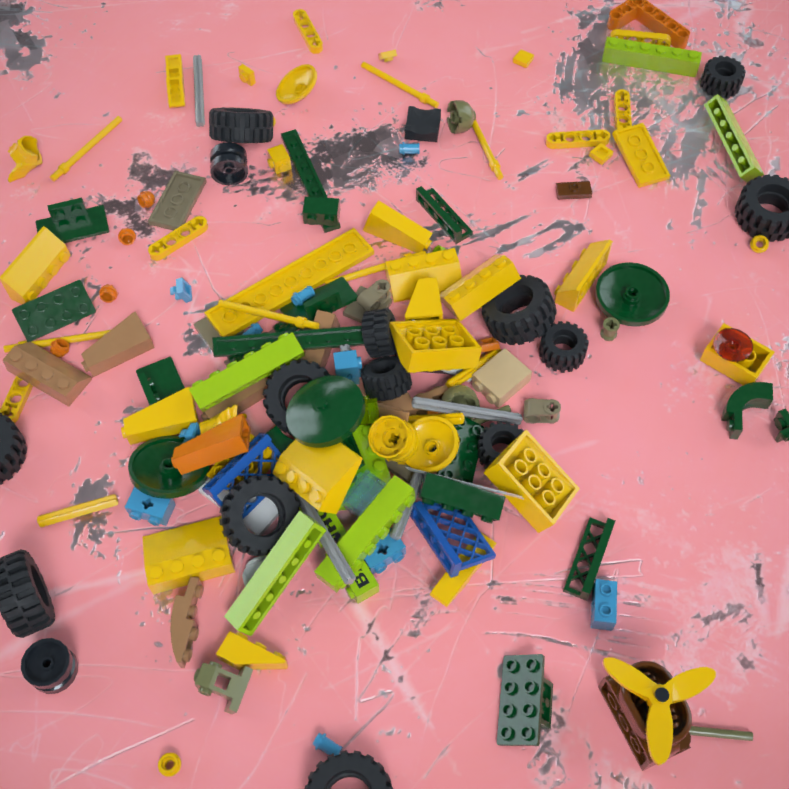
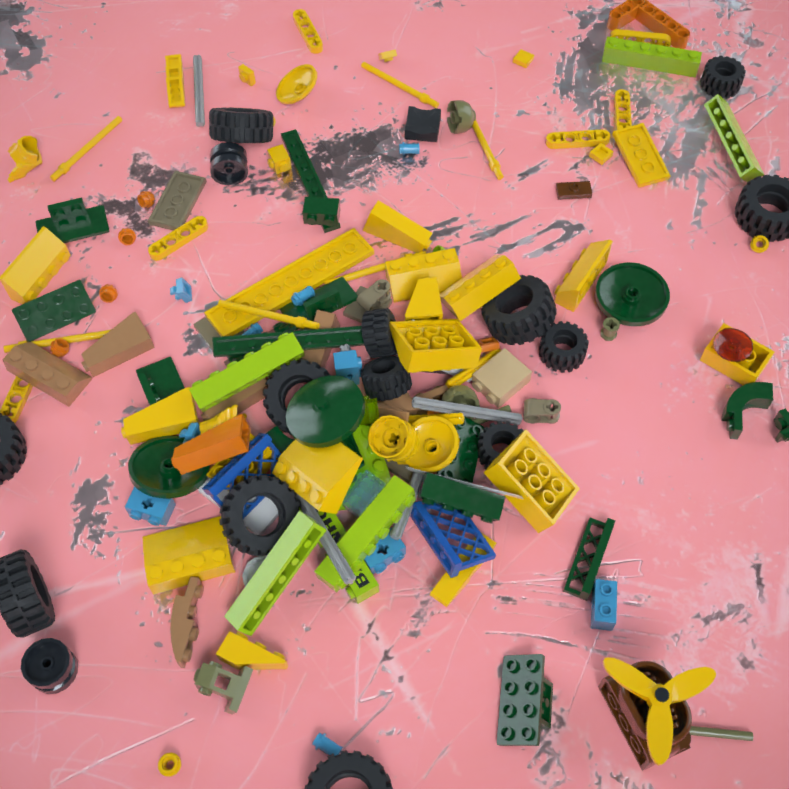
(77, 510): yellow axle -> none
(440, 216): dark green fence -> none

